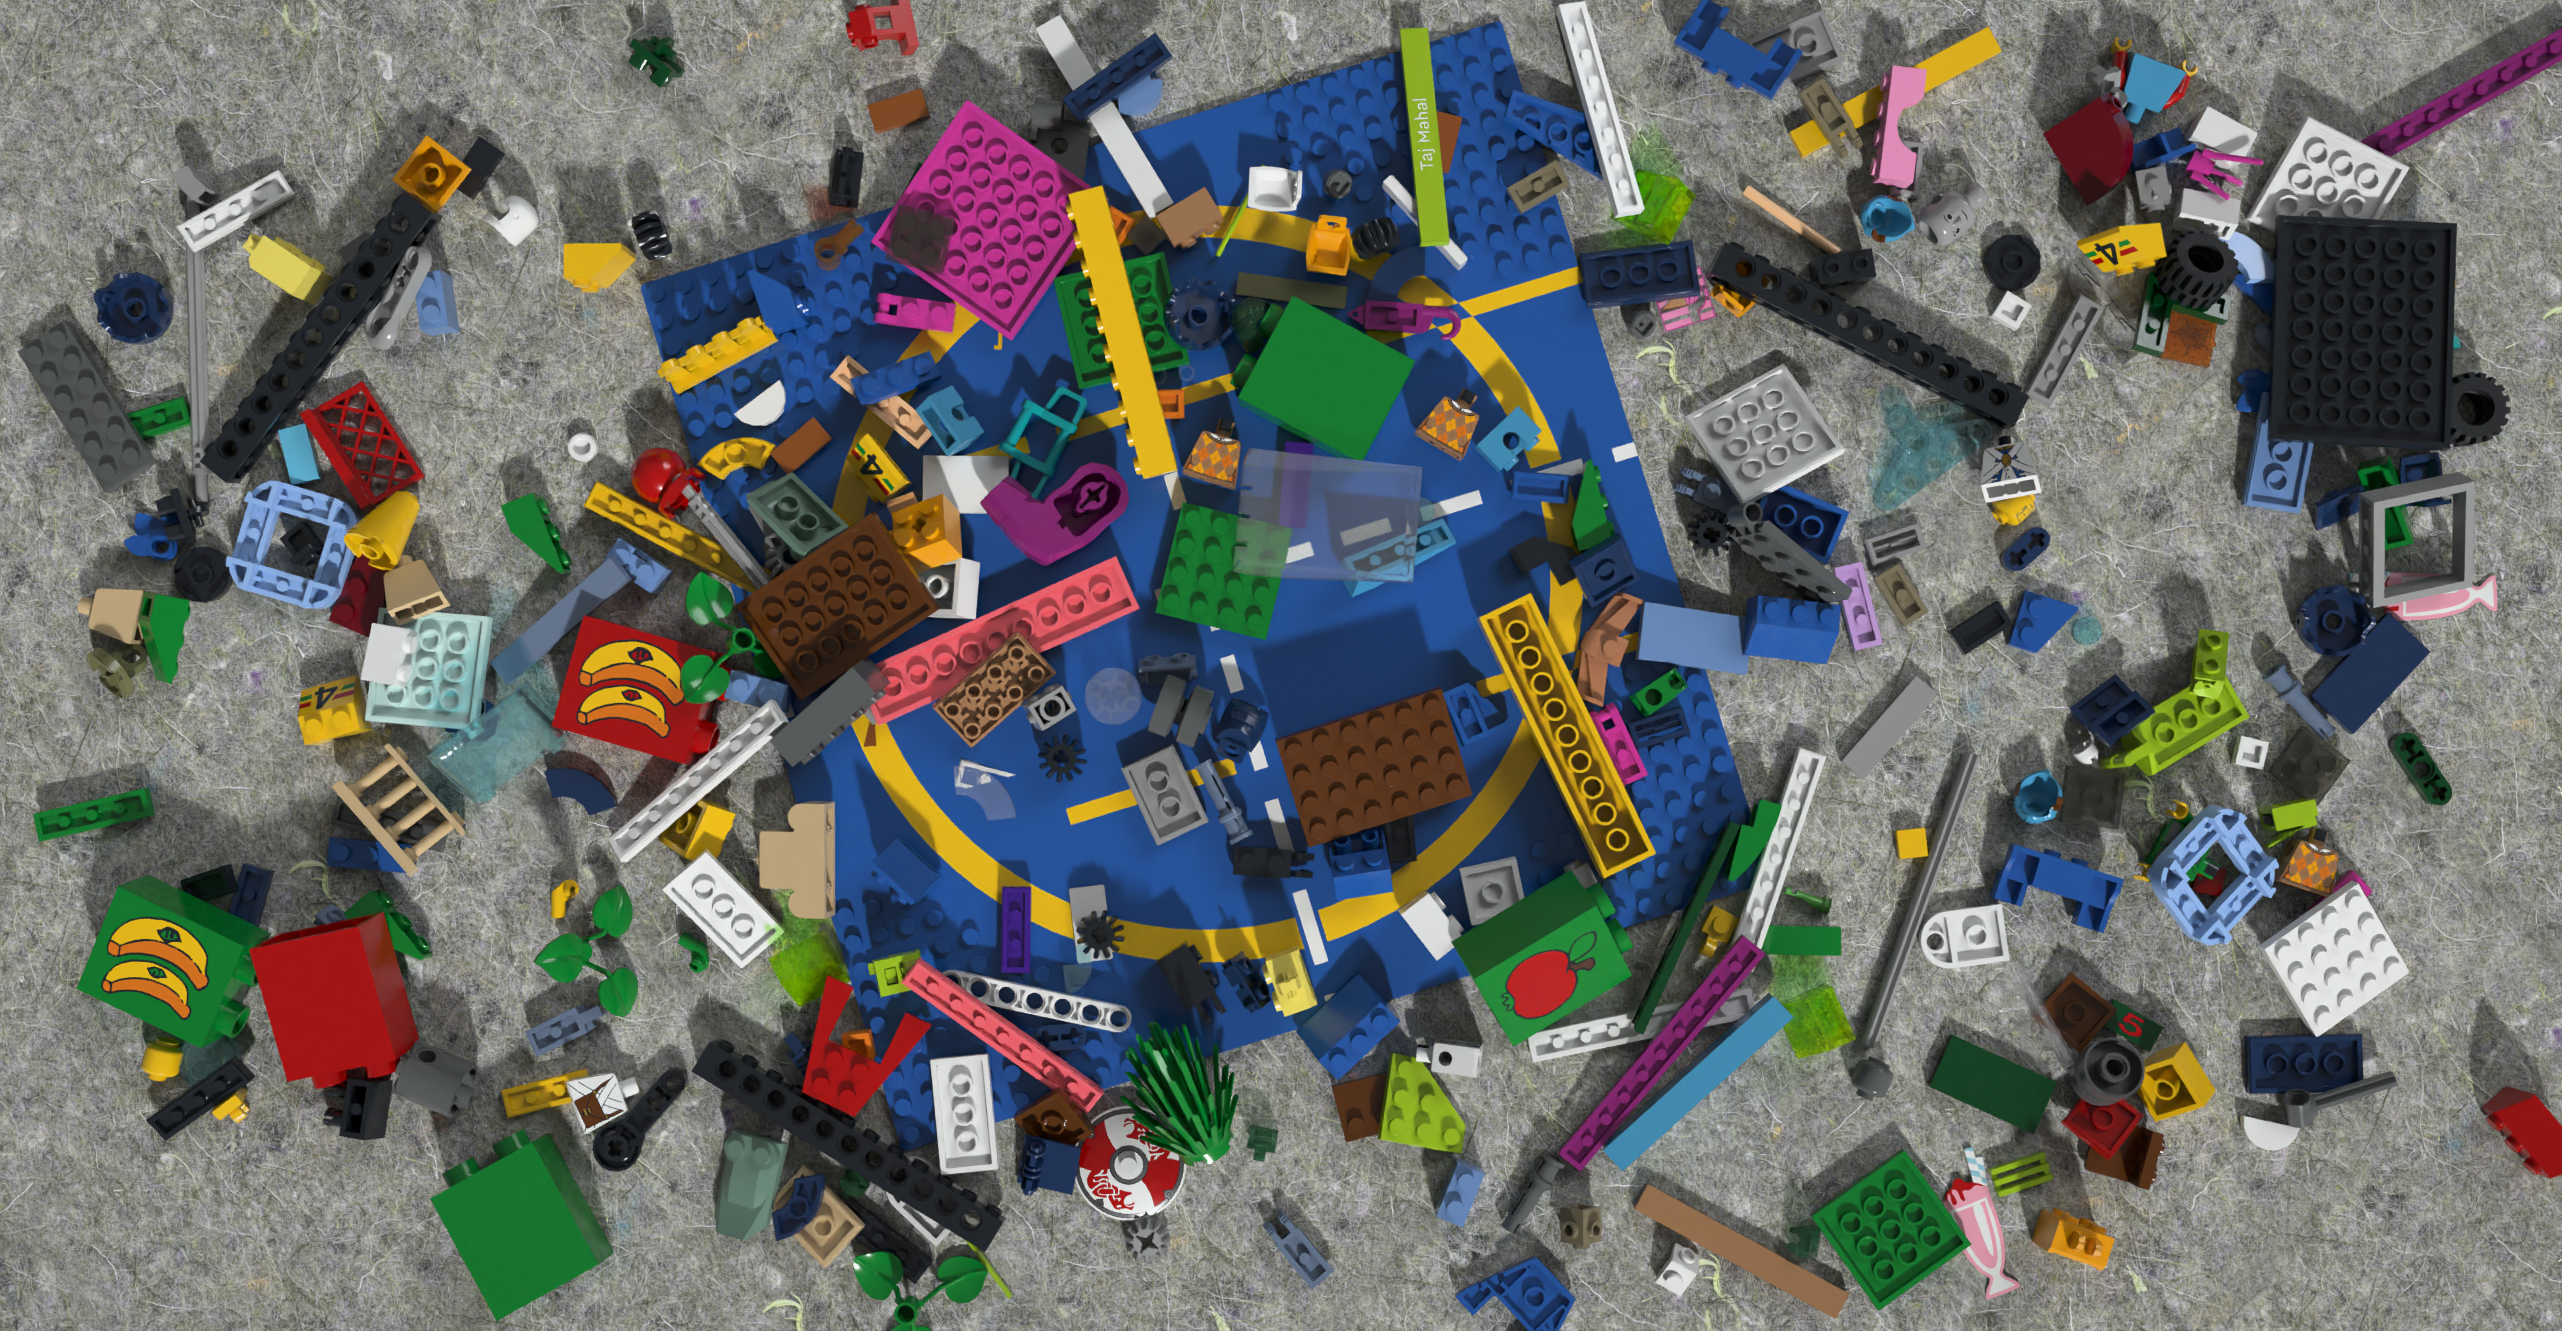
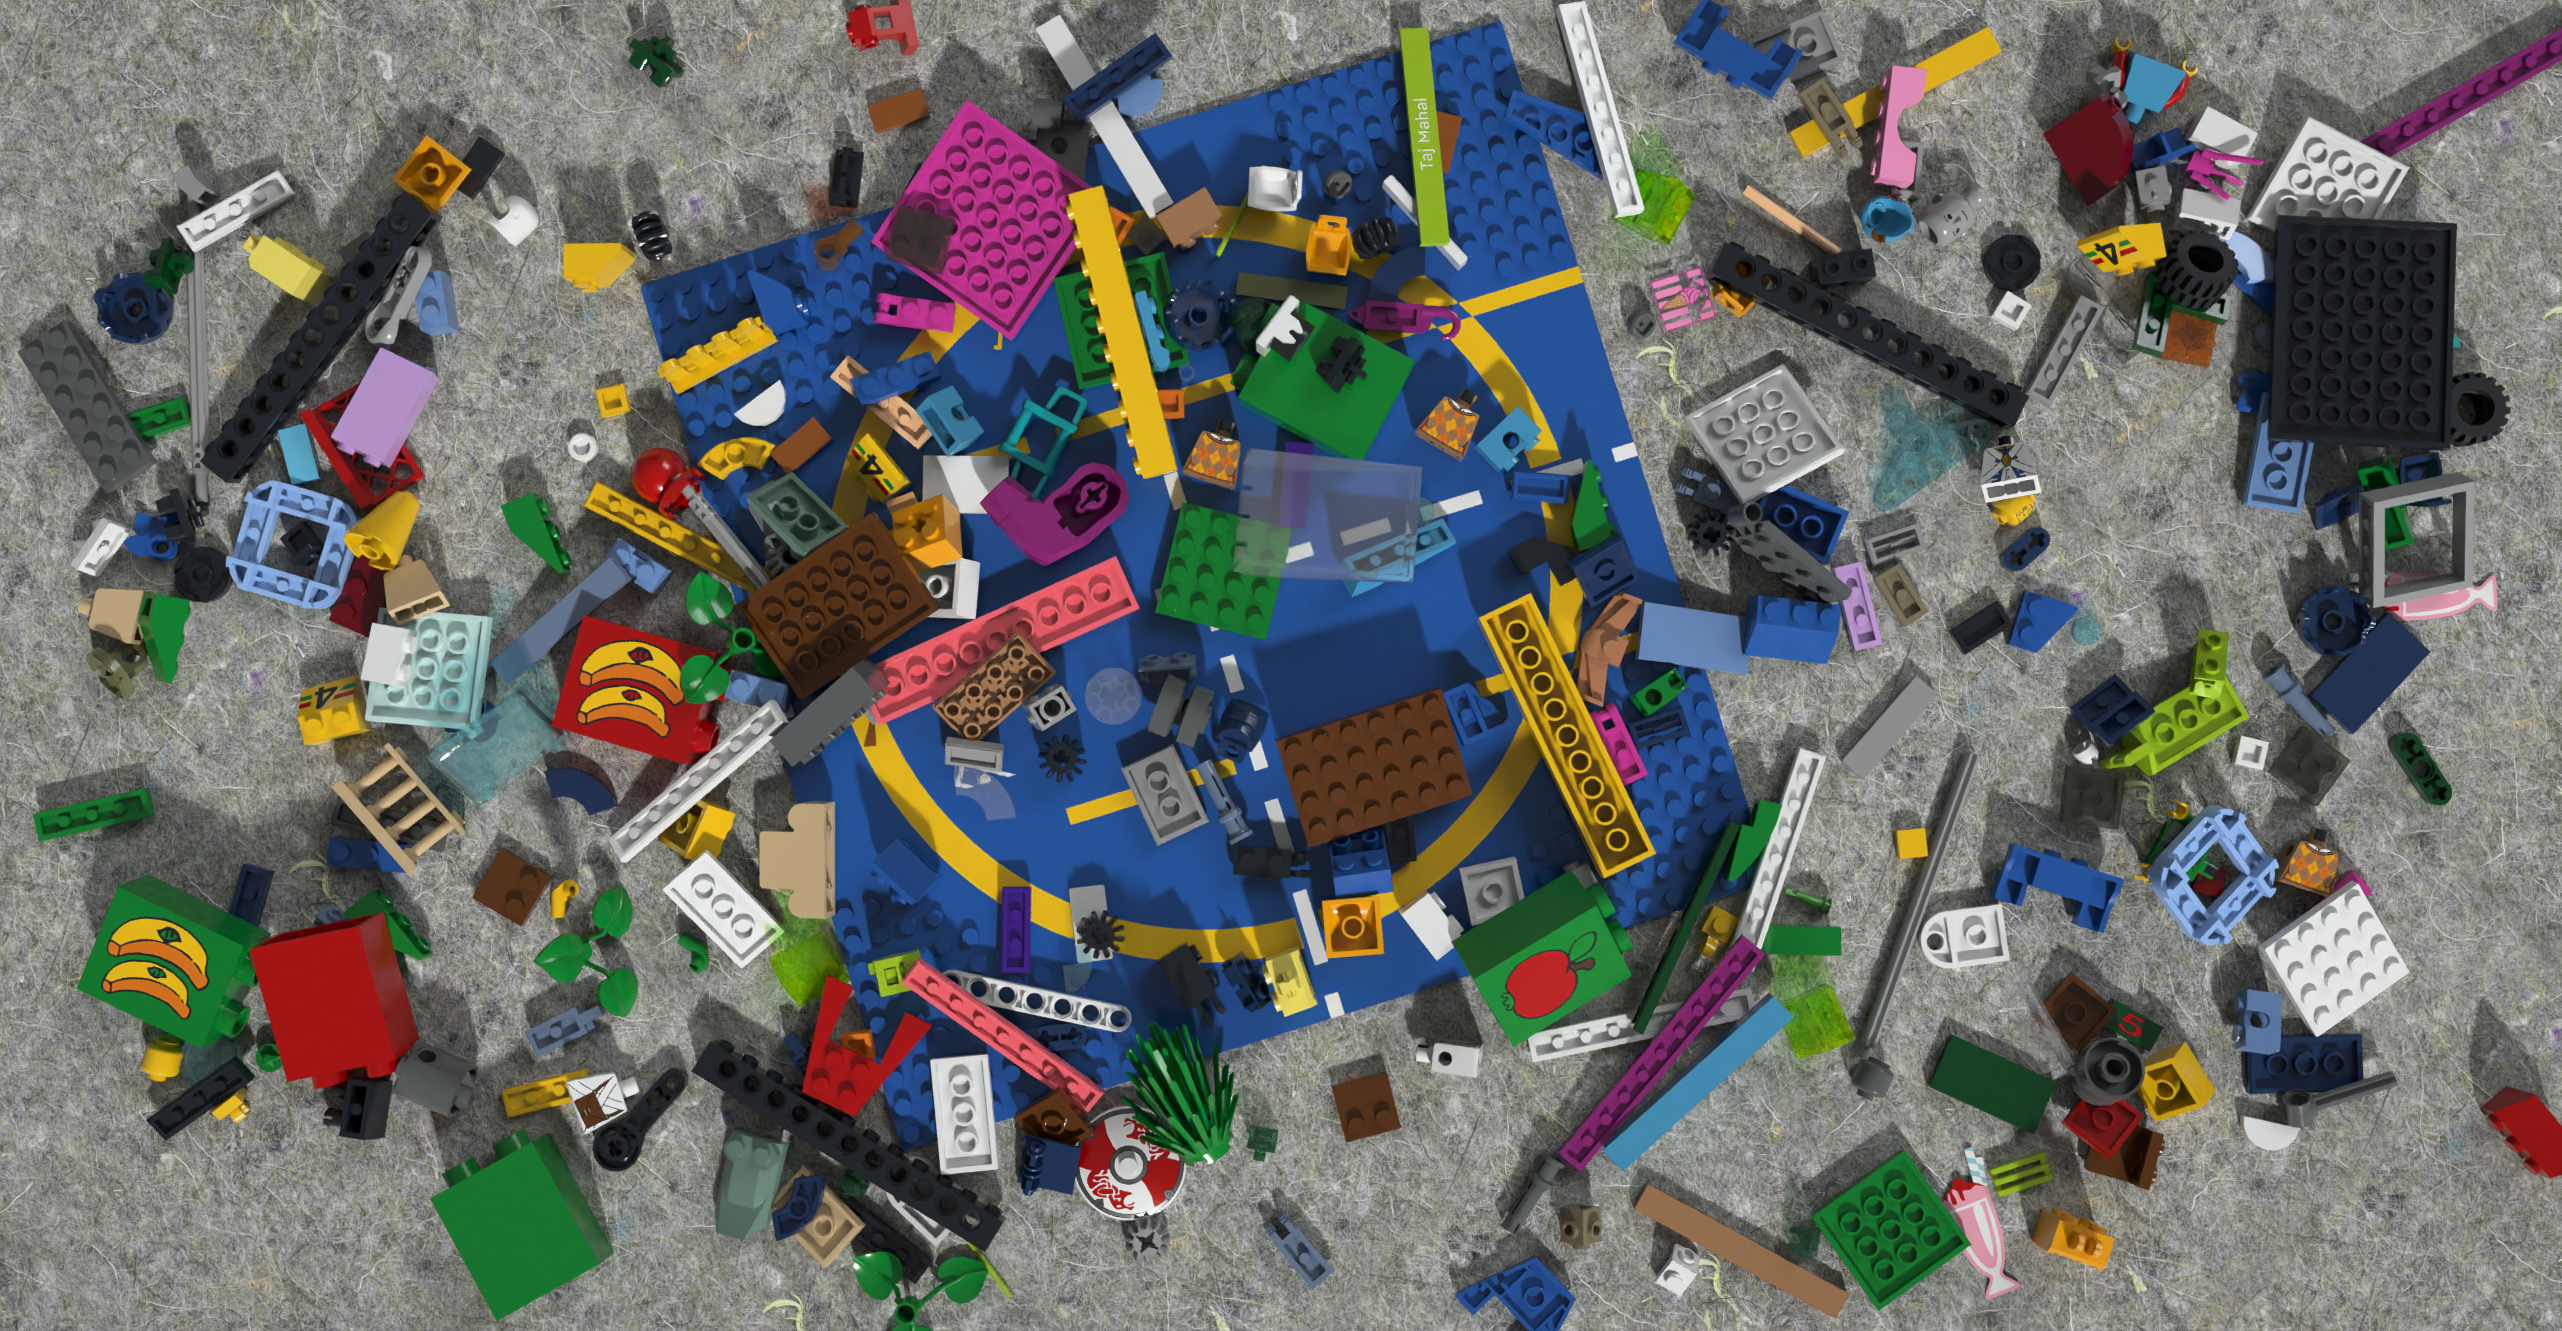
(96, 552): none -> white tile
(168, 267): none -> dark green hips
(211, 884): black tile -> none
(268, 1057): none -> green tile
(384, 408): none -> lavender brick
(512, 887): none -> reddish brown plate
(613, 400): none -> yellow tile
(974, 754): none -> light grey tile
(1152, 333): none -> dark azure hinge
(1285, 331): none -> white piece
(1347, 365): none -> black hips
(1348, 1026): blue slope -> none
(1353, 927): none -> light orange slope
(1417, 1109): lime plate -> none
(1459, 1192): medium blue brick -> none
(1538, 187): dark tan plate -> none
(1639, 274): dark blue tile -> none
(2038, 797): dark azure hair -> none
(2268, 1011): none -> medium blue brick
(2289, 814): lime piece -> none

